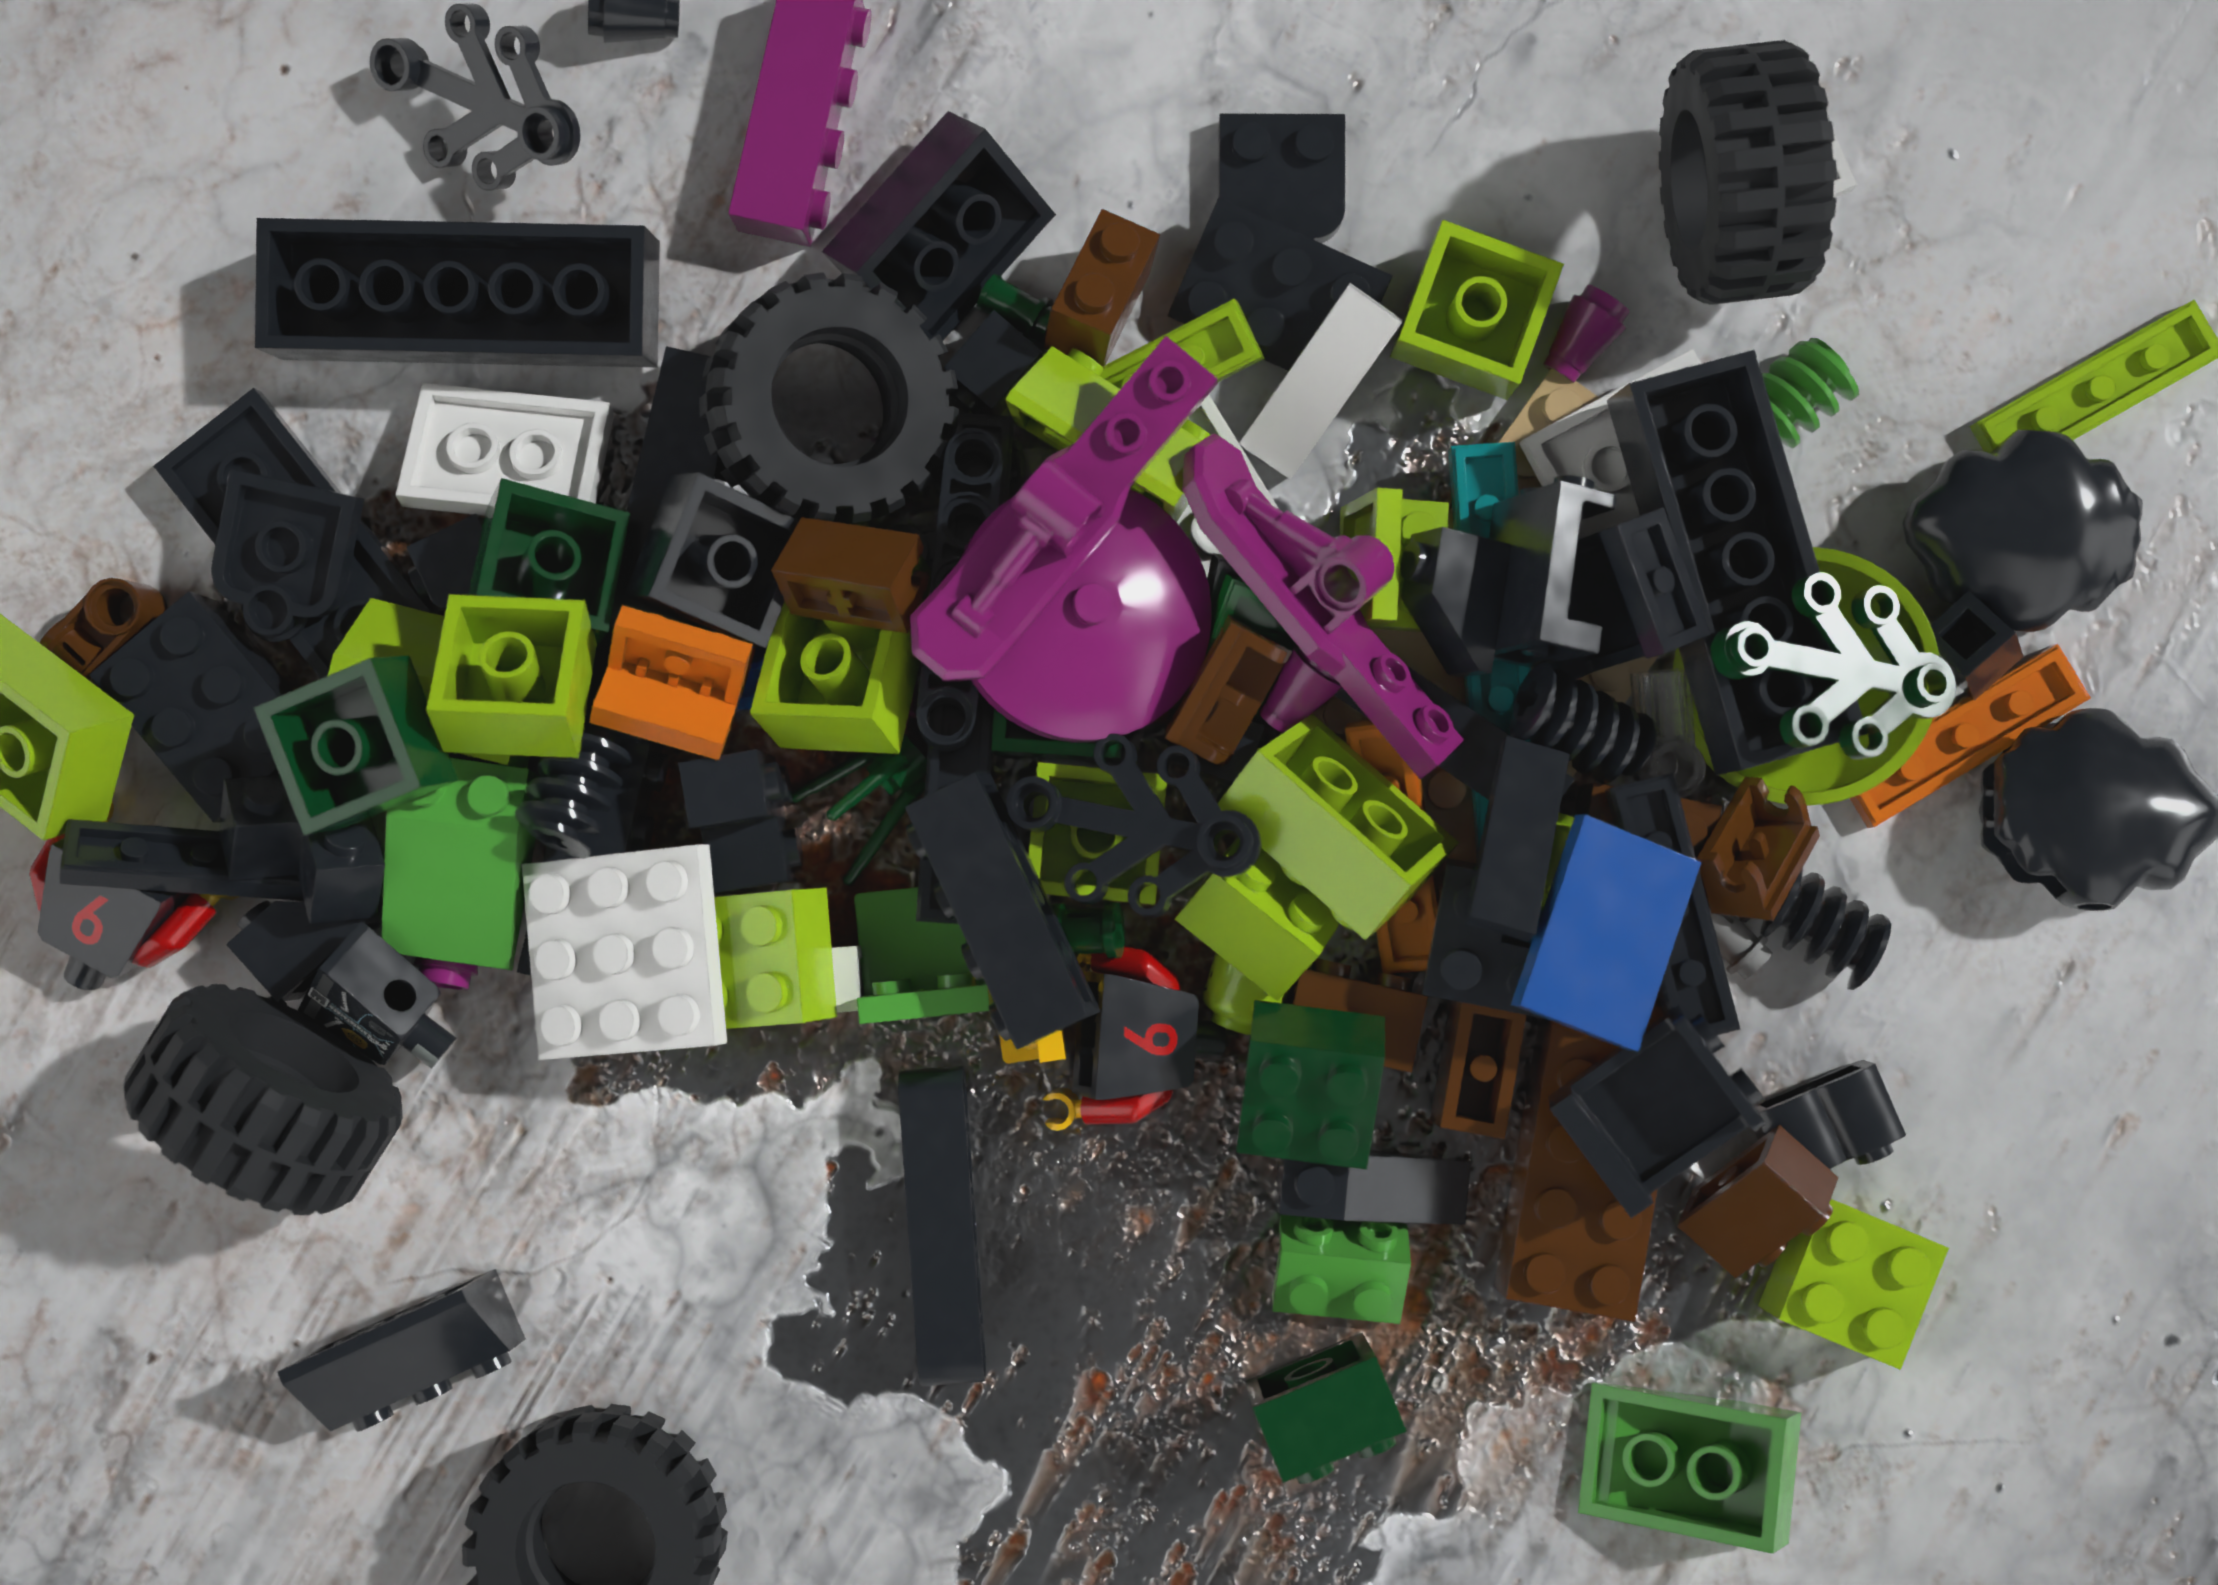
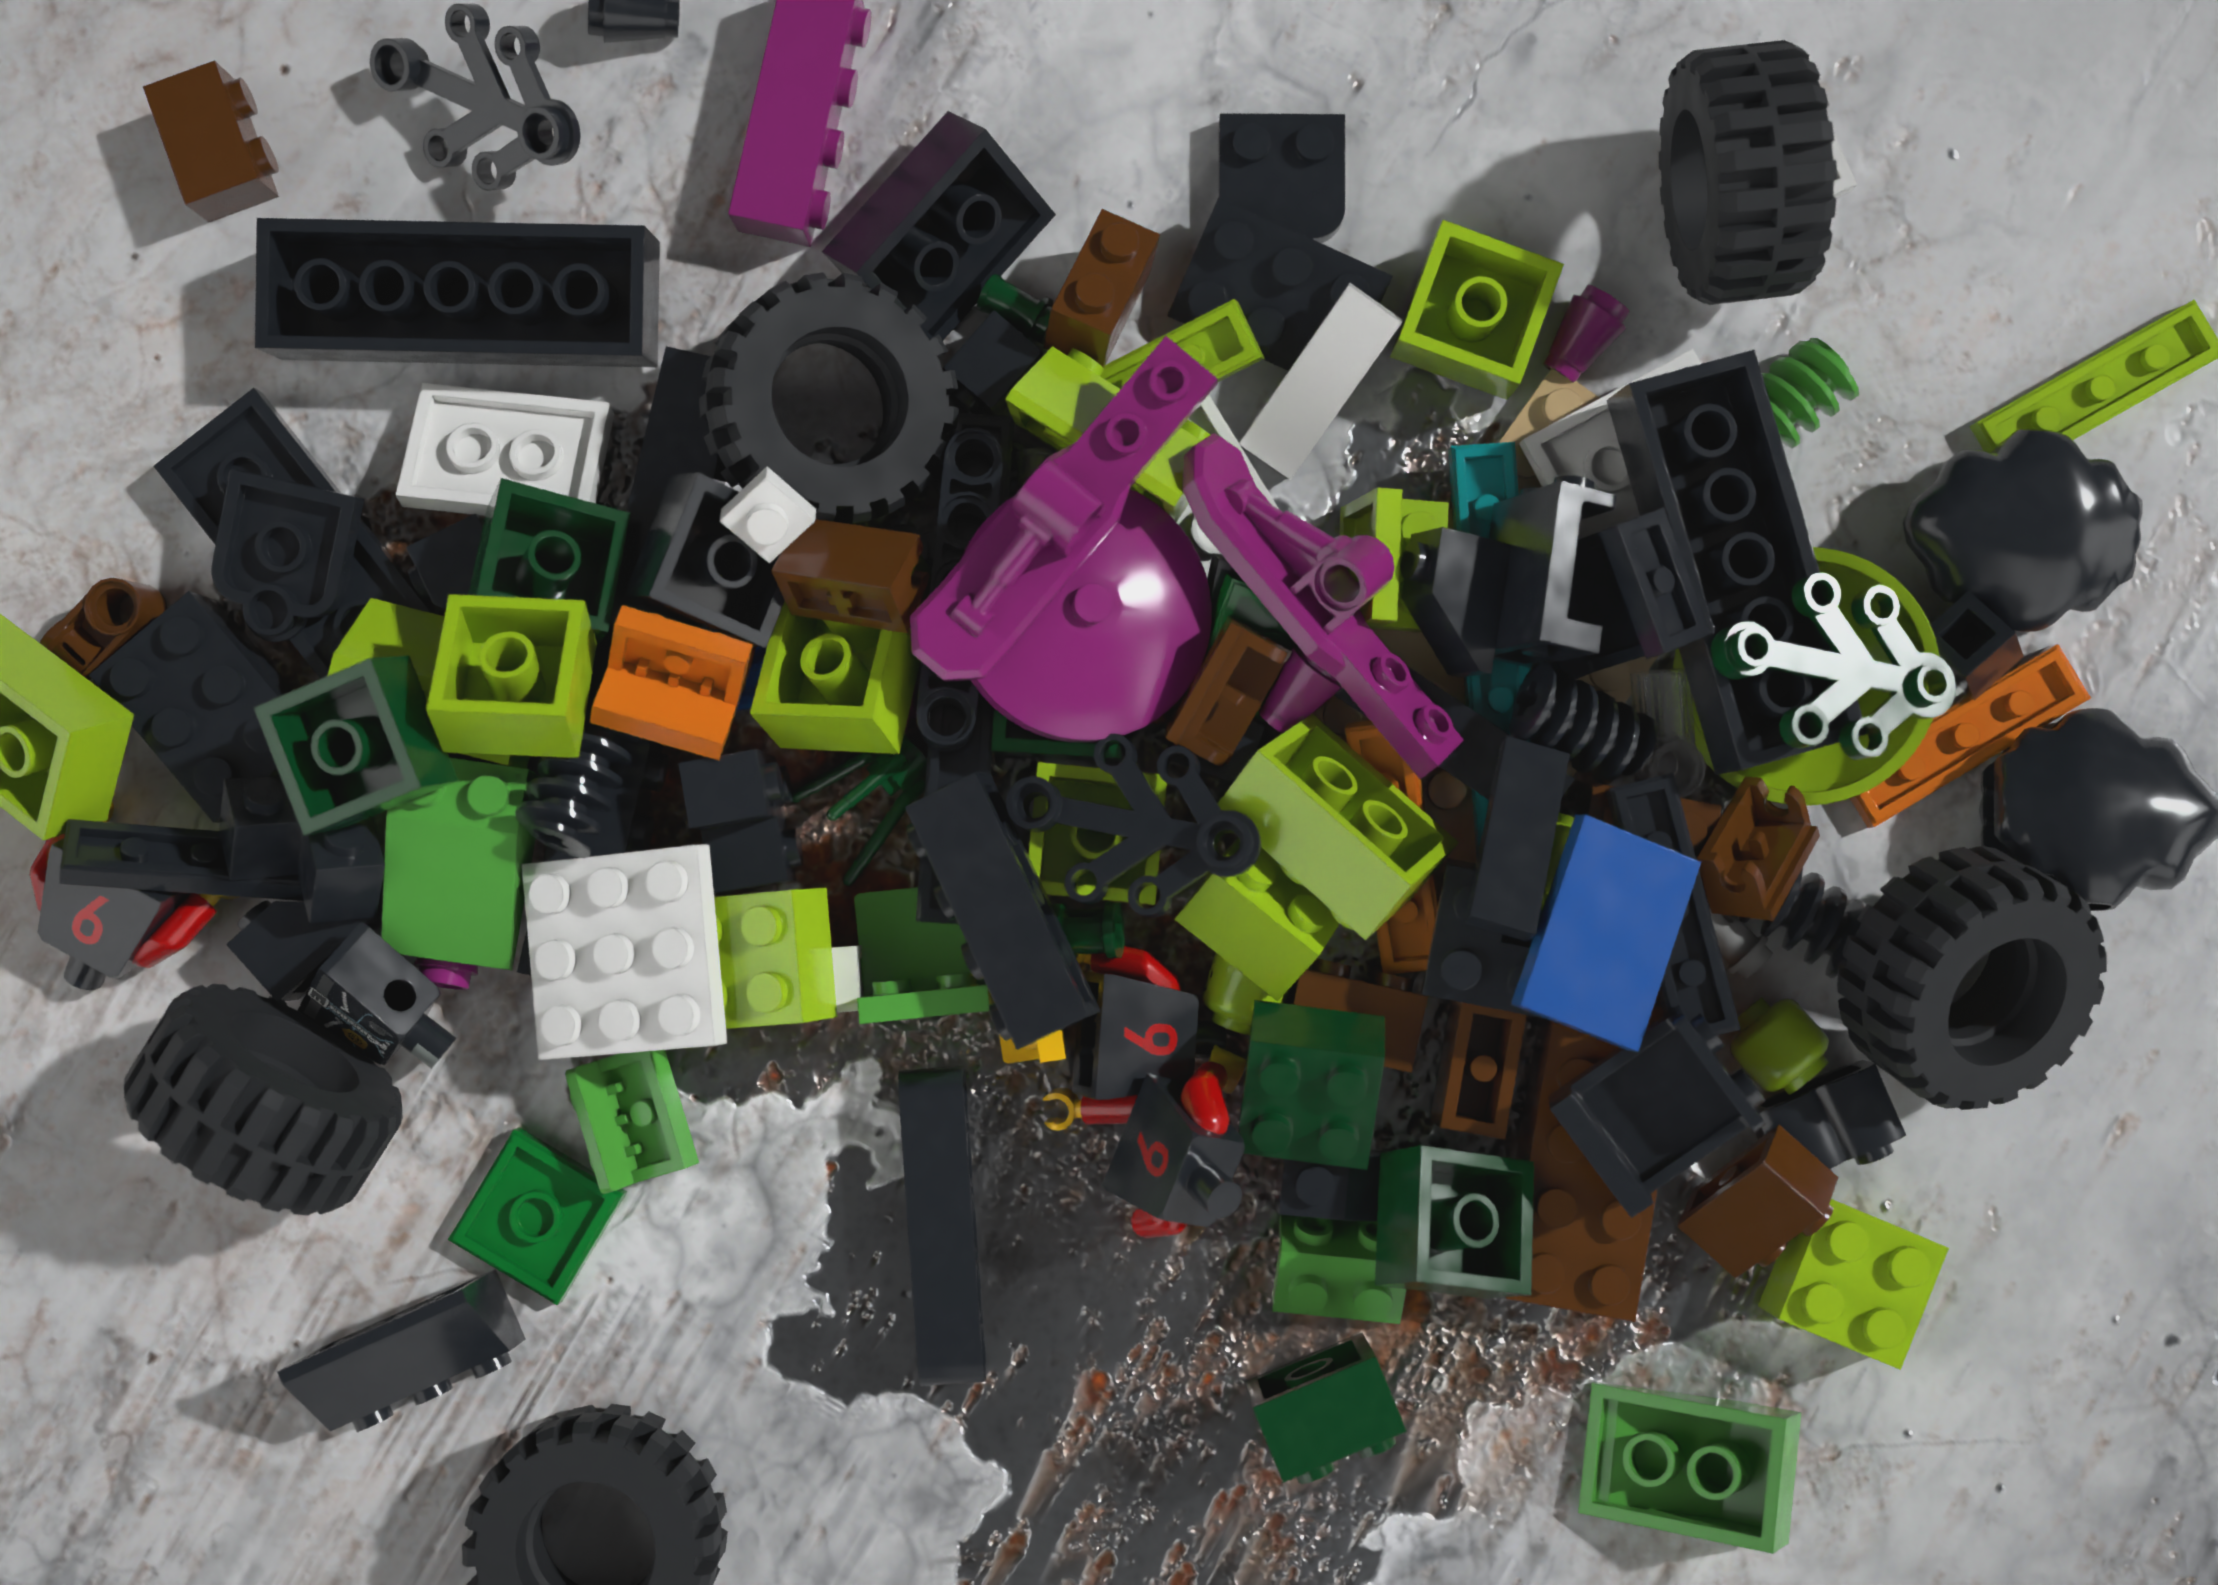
(213, 141): none -> reddish brown brick
(536, 1216): none -> green tile
(631, 1118): none -> bright green bracket
(768, 514): none -> white plate
(1180, 1150): none -> black torso
(1455, 1223): none -> dark green brick
(1779, 1045): none -> lime head
(2017, 1012): none -> black tyre

